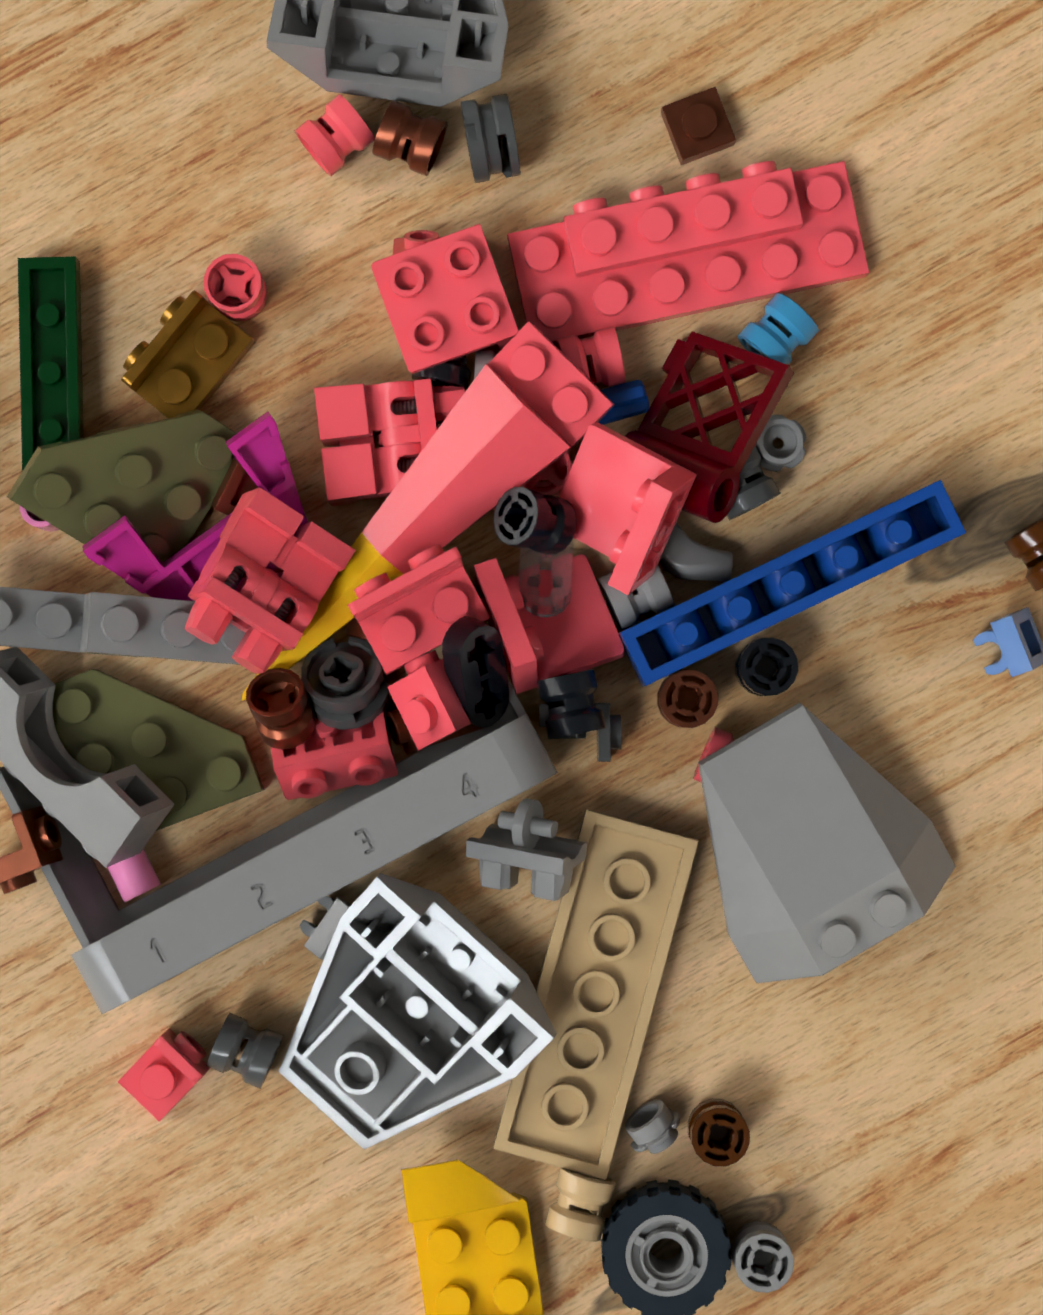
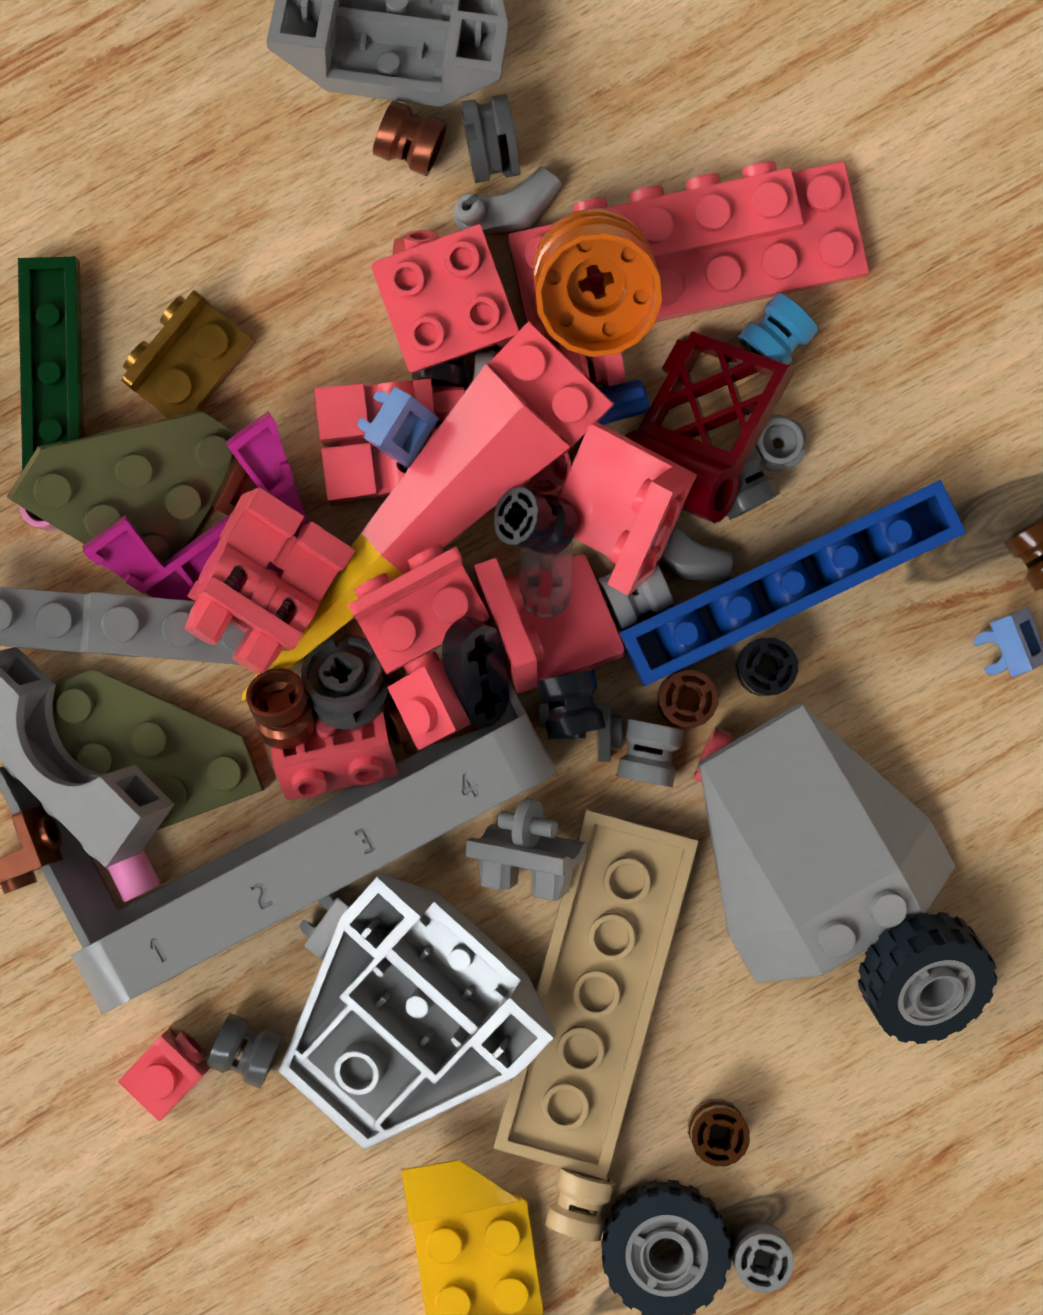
(230, 277): coral wheel -> none
(335, 135): coral wheel -> none
(399, 426): none -> medium blue tile
(511, 210): none -> light grey arm
(600, 315): none -> orange wheel
(649, 766): none -> light grey wheel
(653, 1127): light grey plate -> none
(698, 126): copper plate -> none
(927, 978): none -> black wheel

